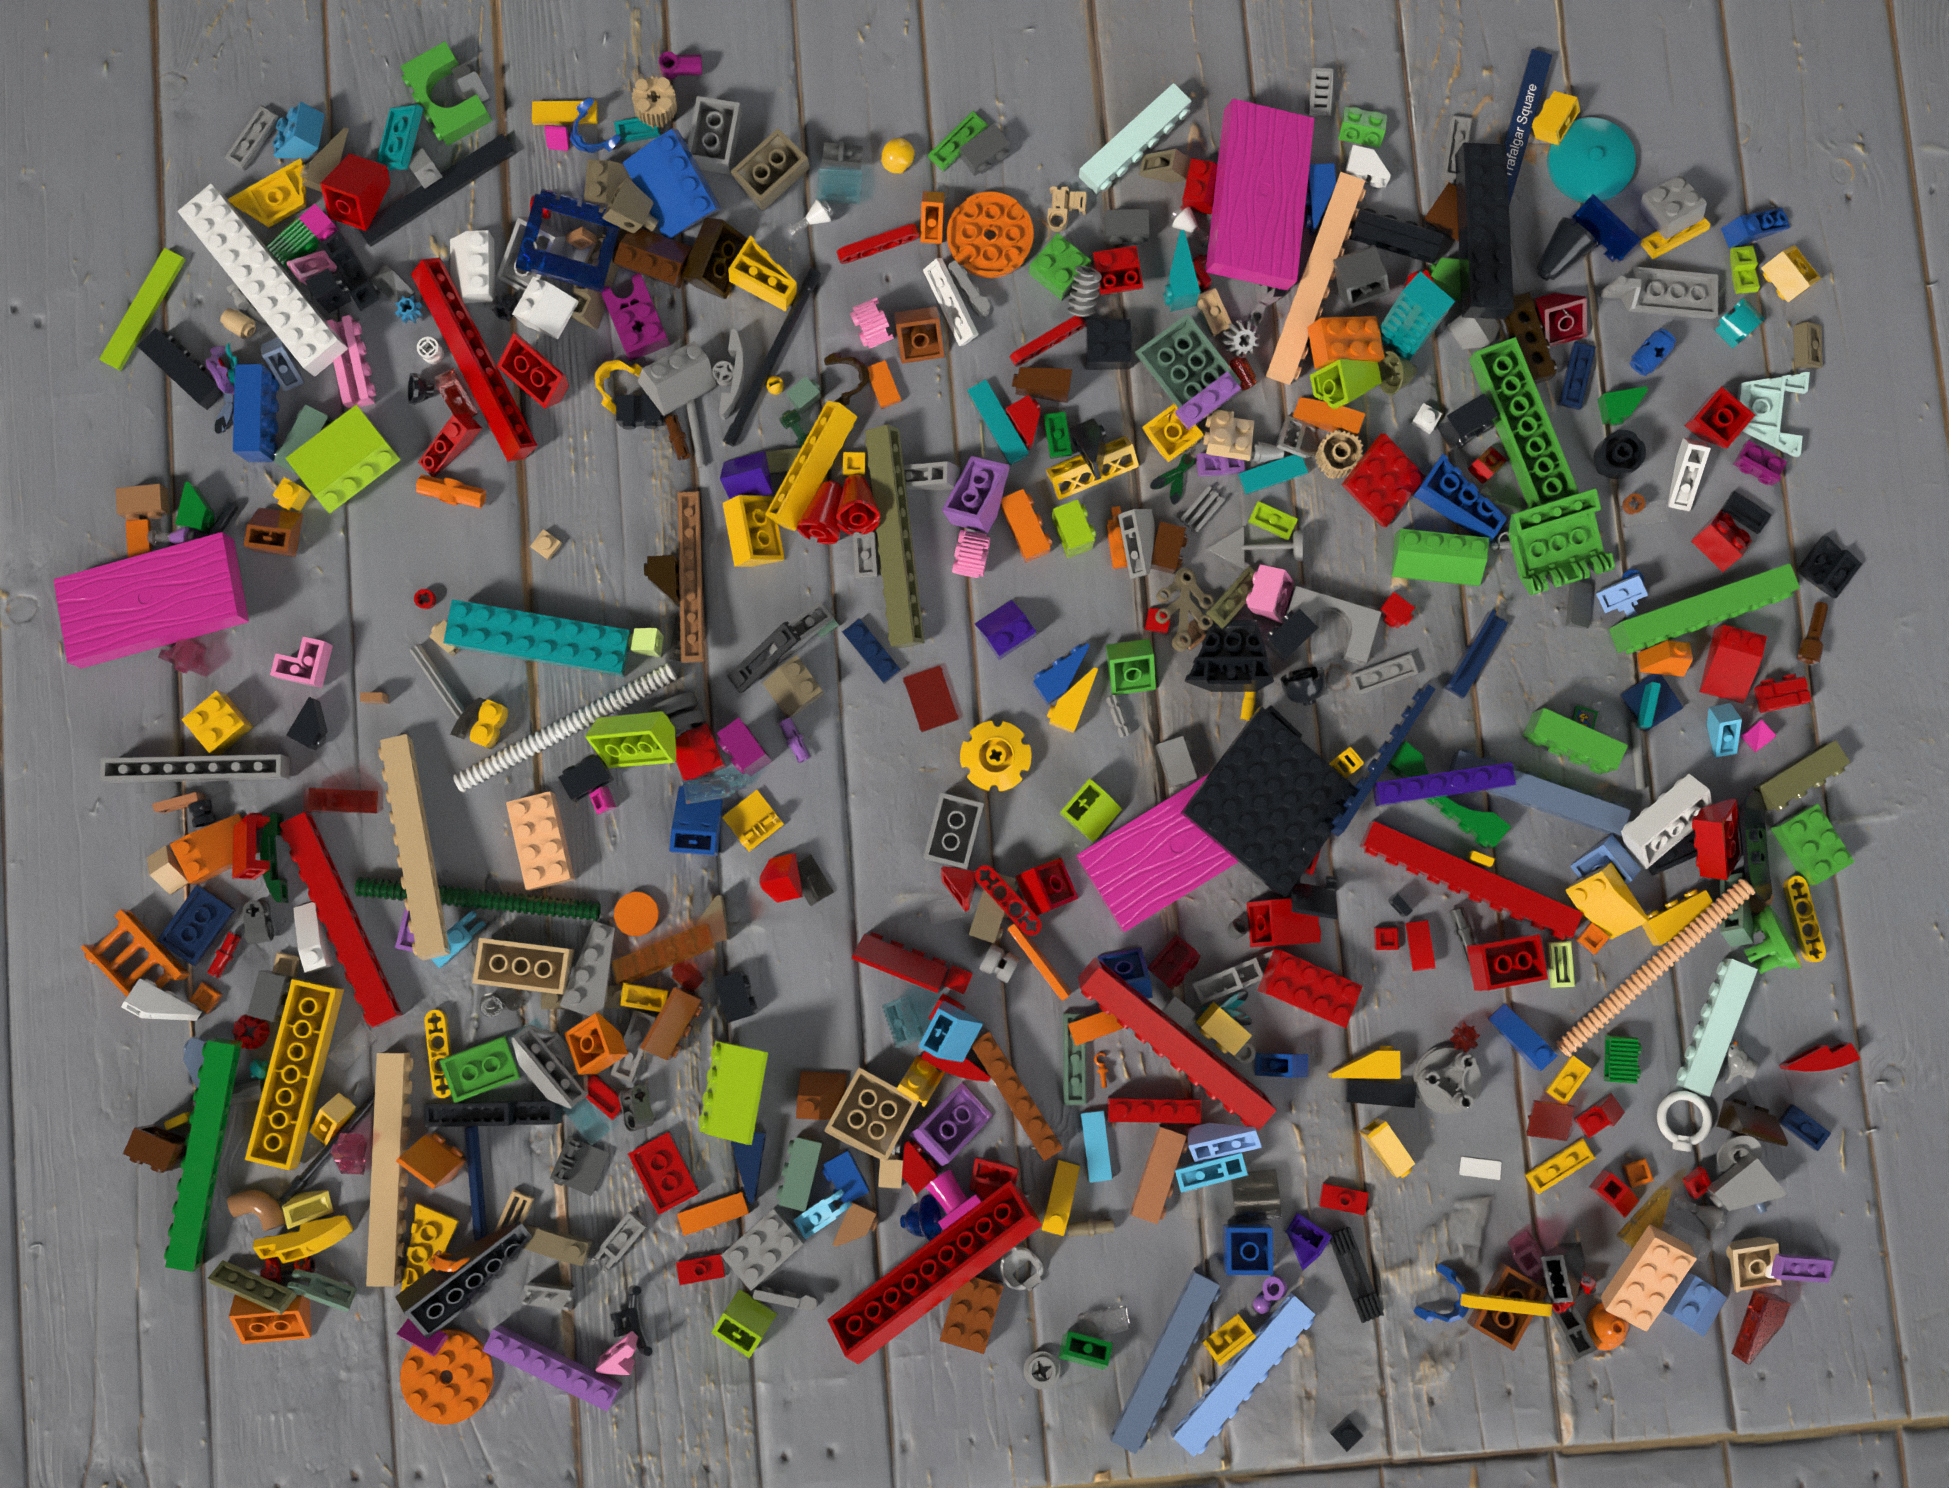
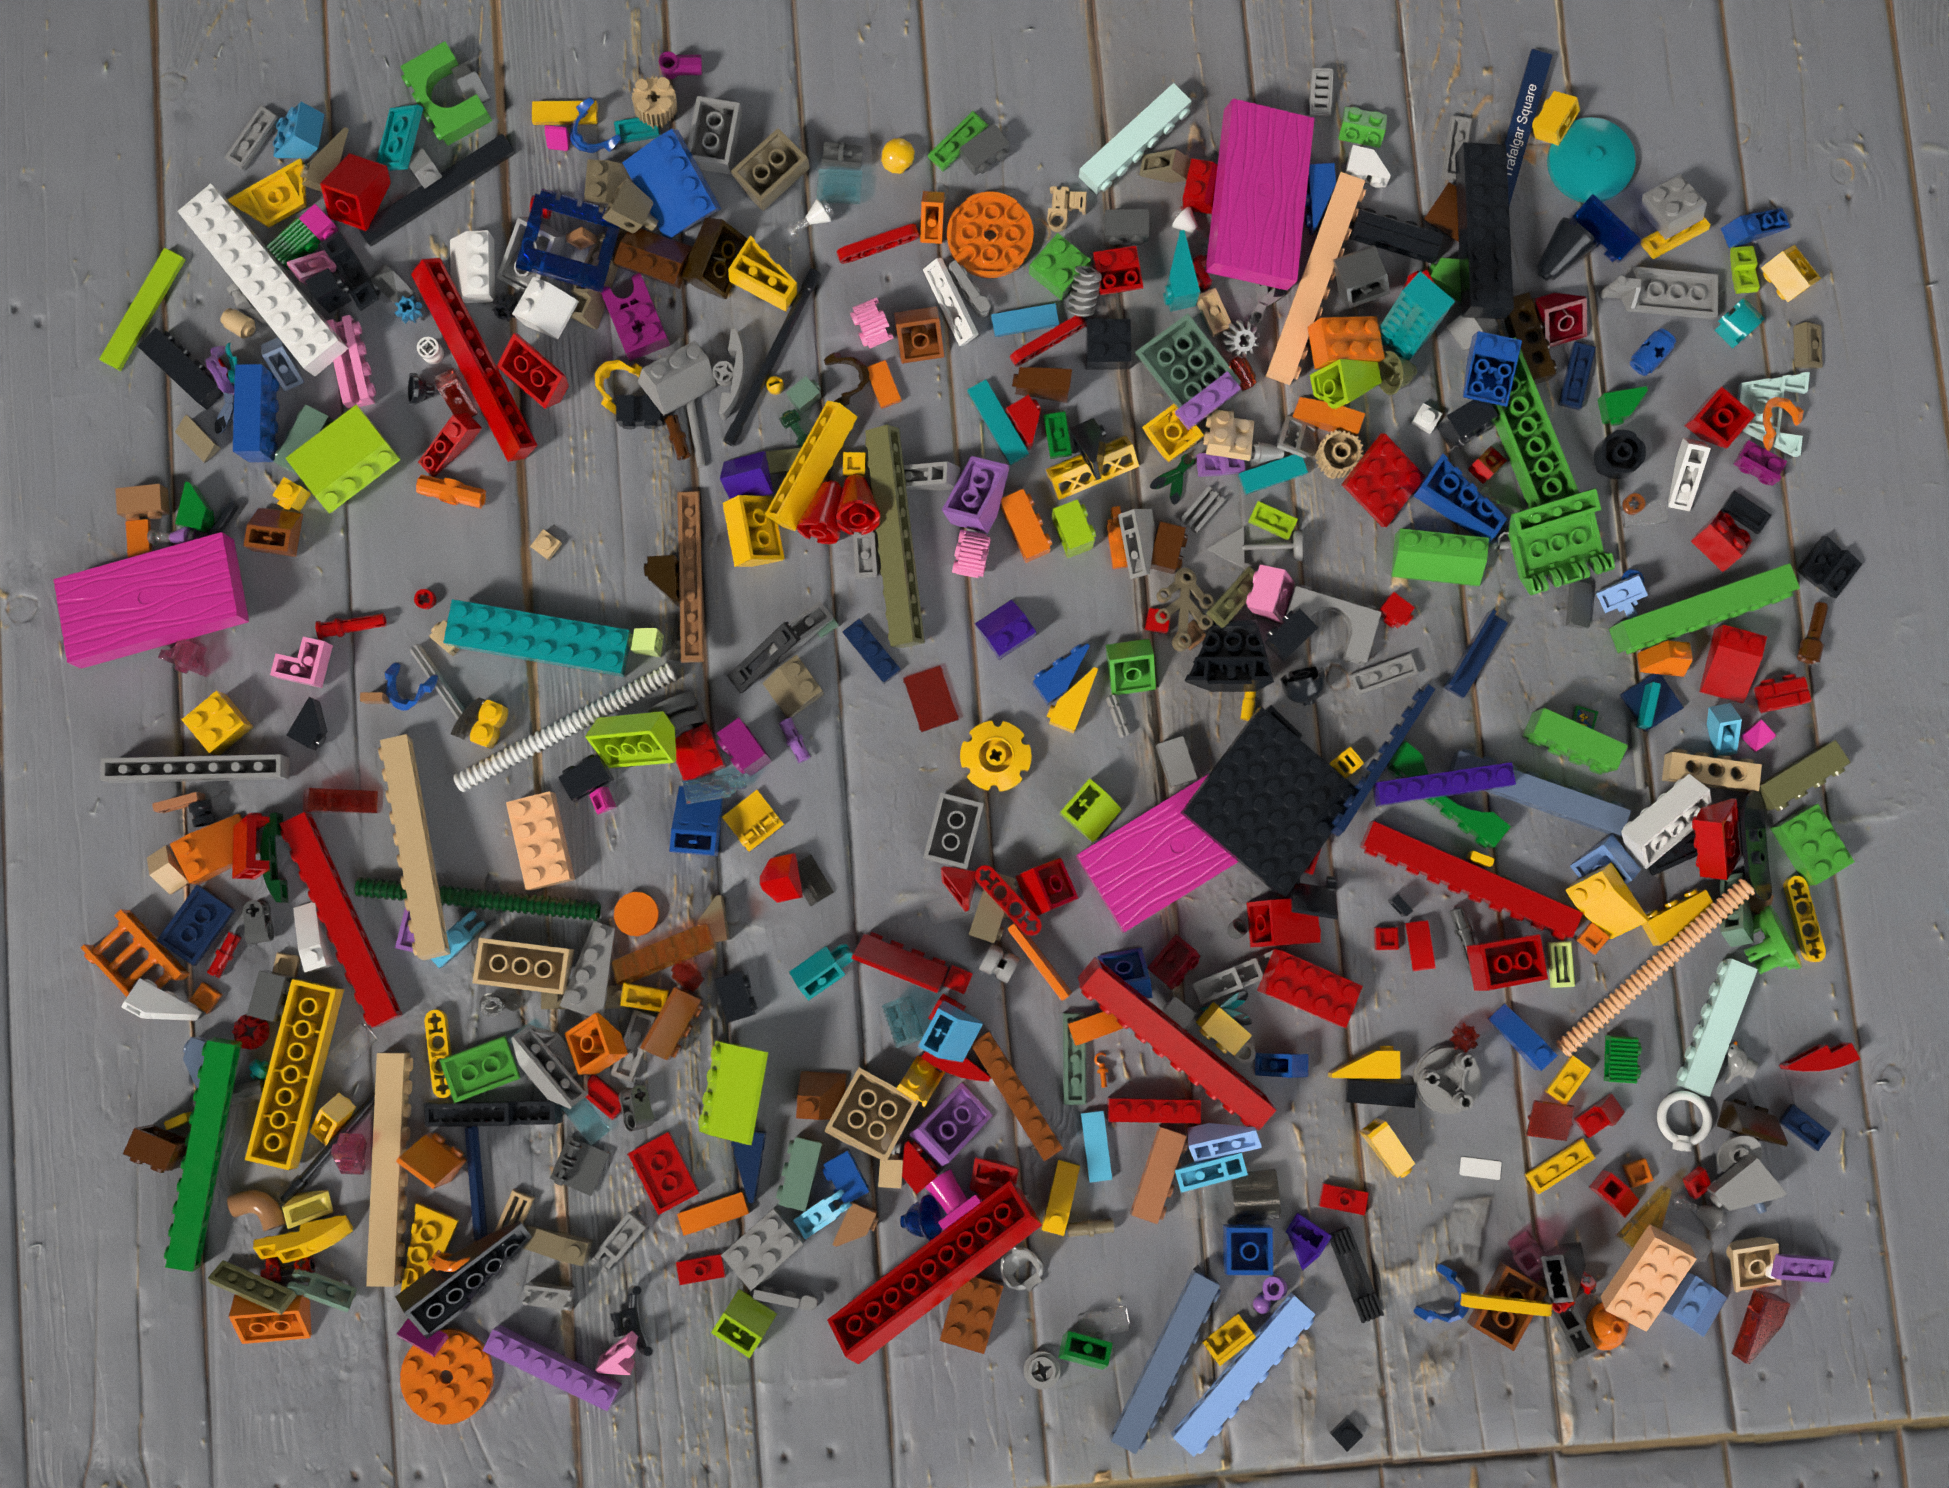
(197, 439): none -> dark tan slope
(339, 627): none -> red pin
(392, 693): none -> blue helmet
(821, 970): none -> teal brick
(1025, 320): none -> dark azure tile
(1491, 368): none -> blue slope
(1746, 781): none -> tan brick
(1795, 412): none -> orange helmet

